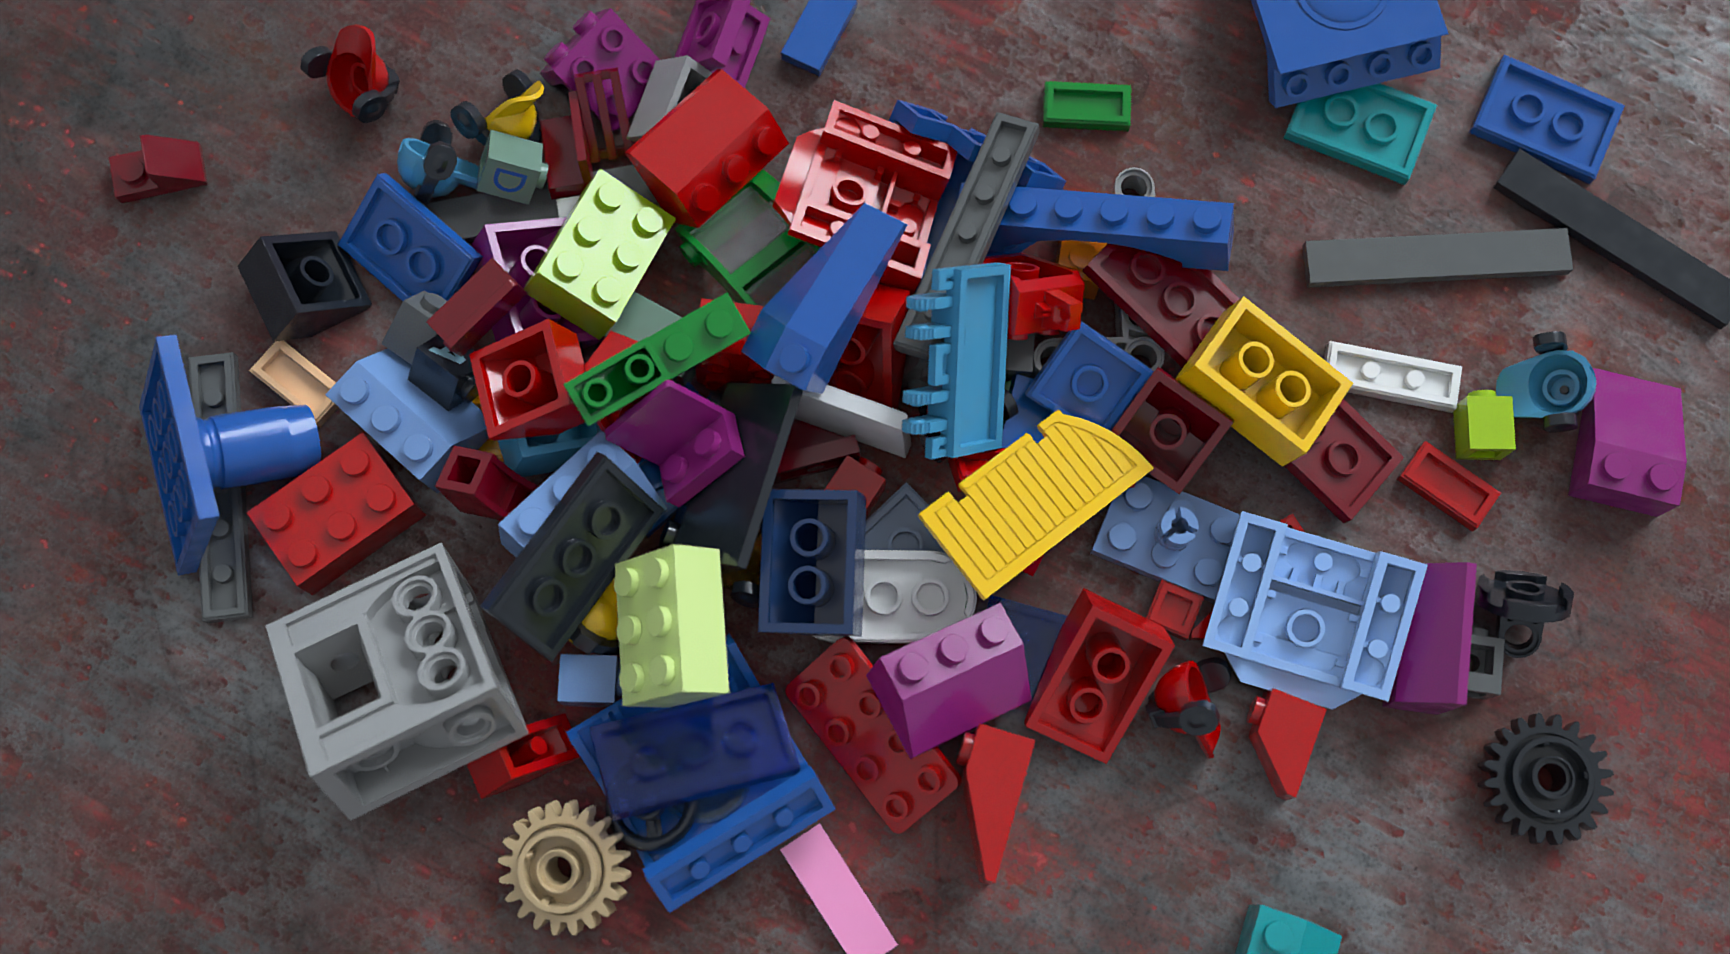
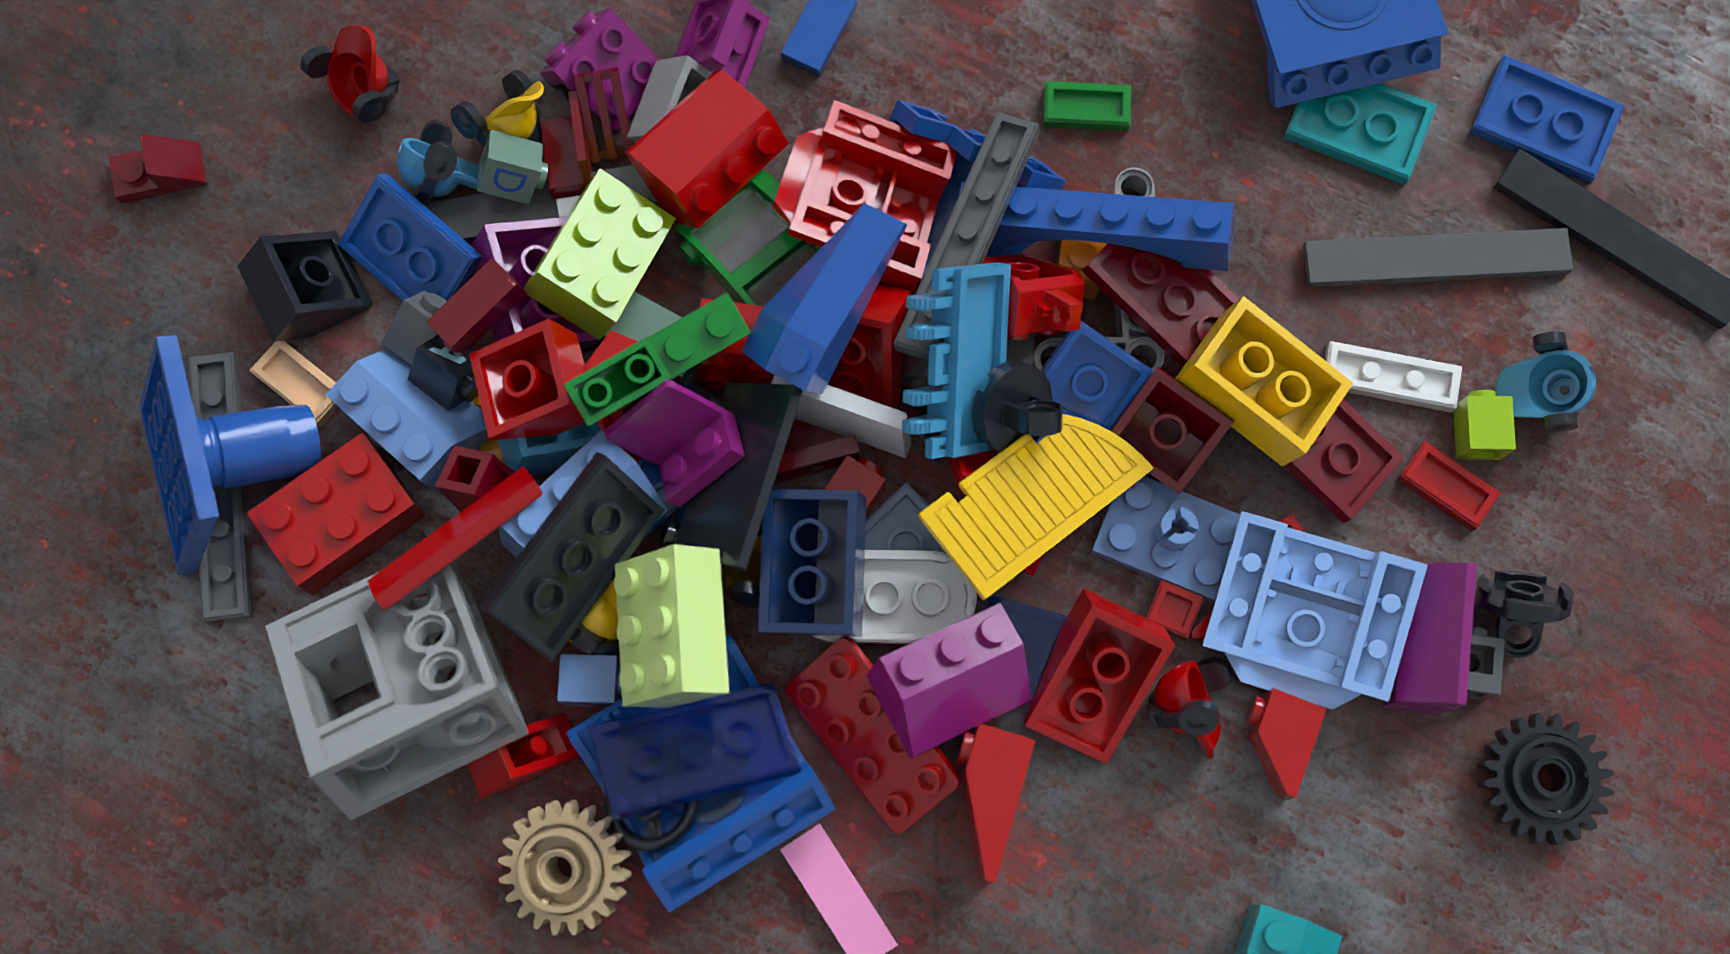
(454, 538): none -> red tile
(1015, 404): none -> black tile
(1631, 446): magenta slope -> none

